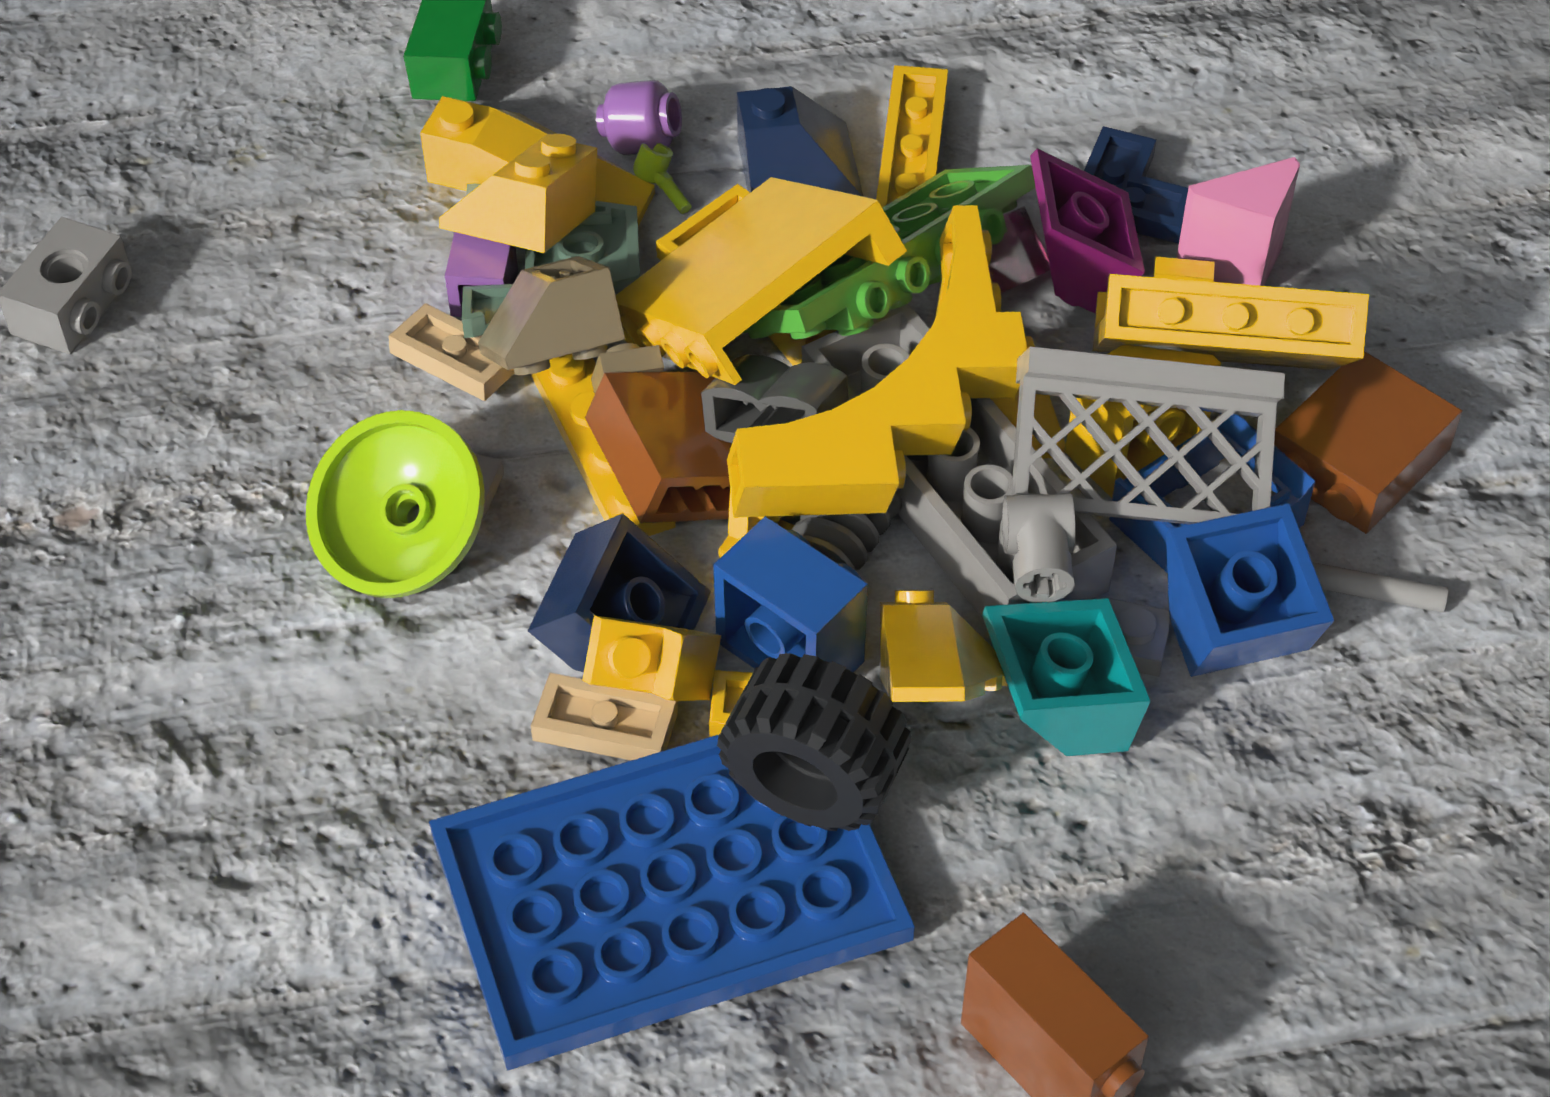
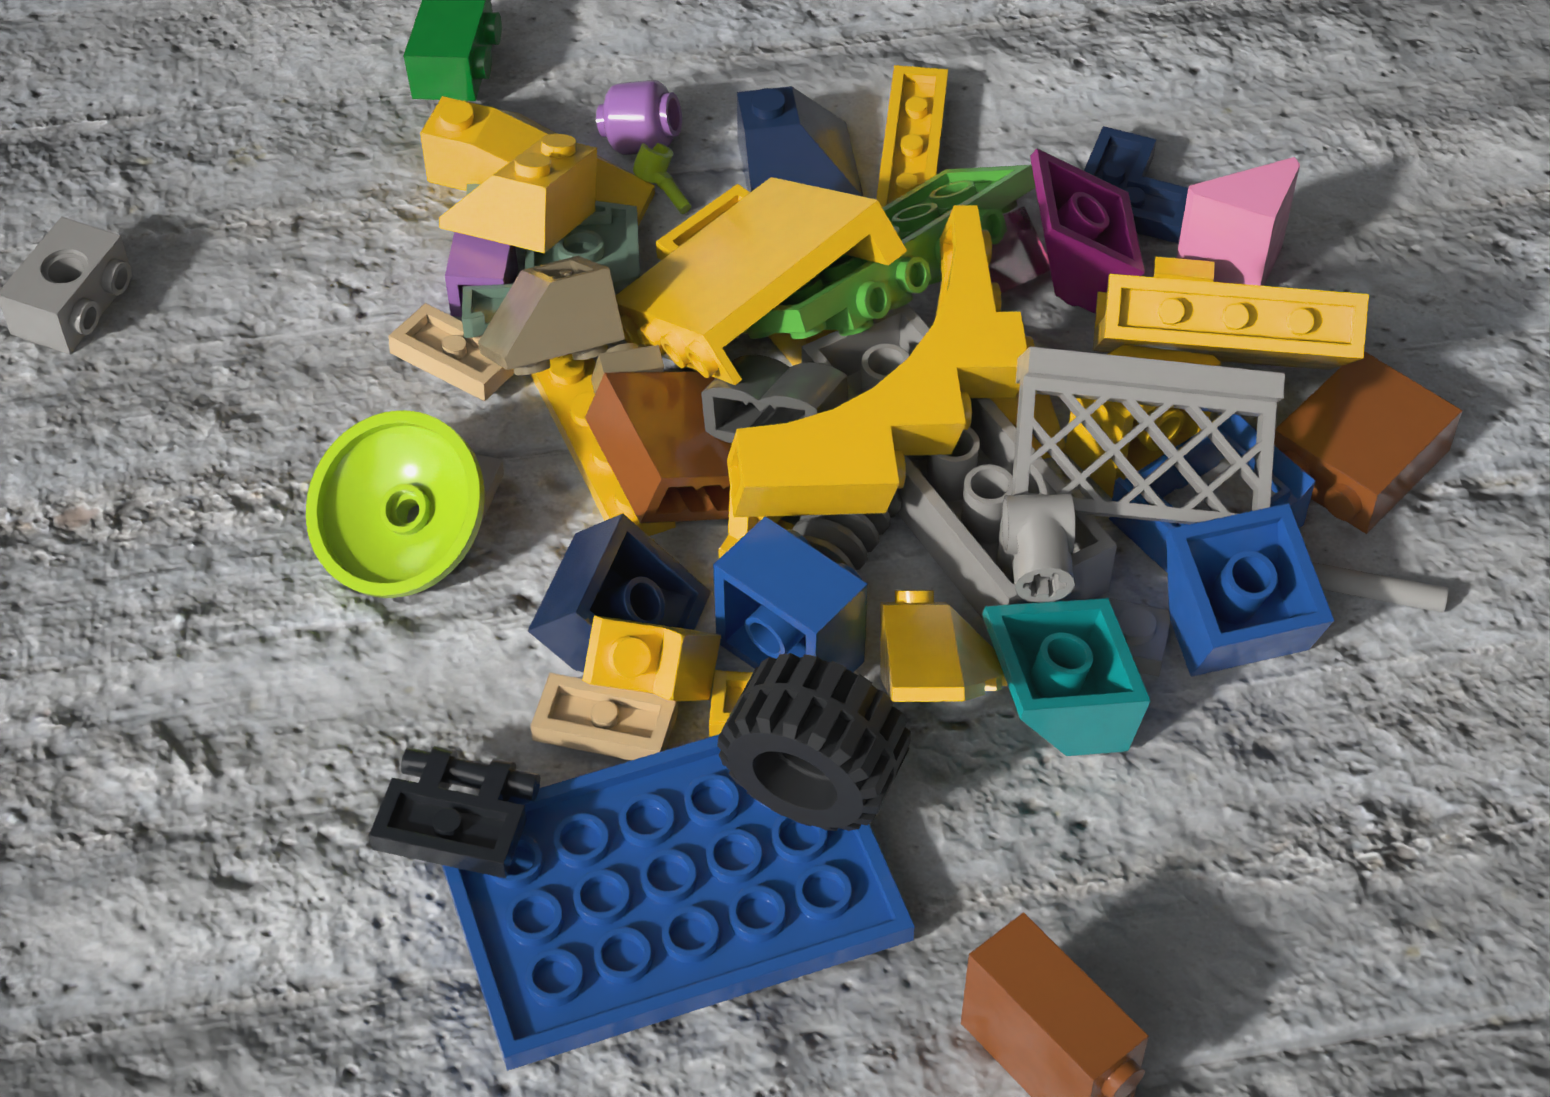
(449, 825): none -> black plate

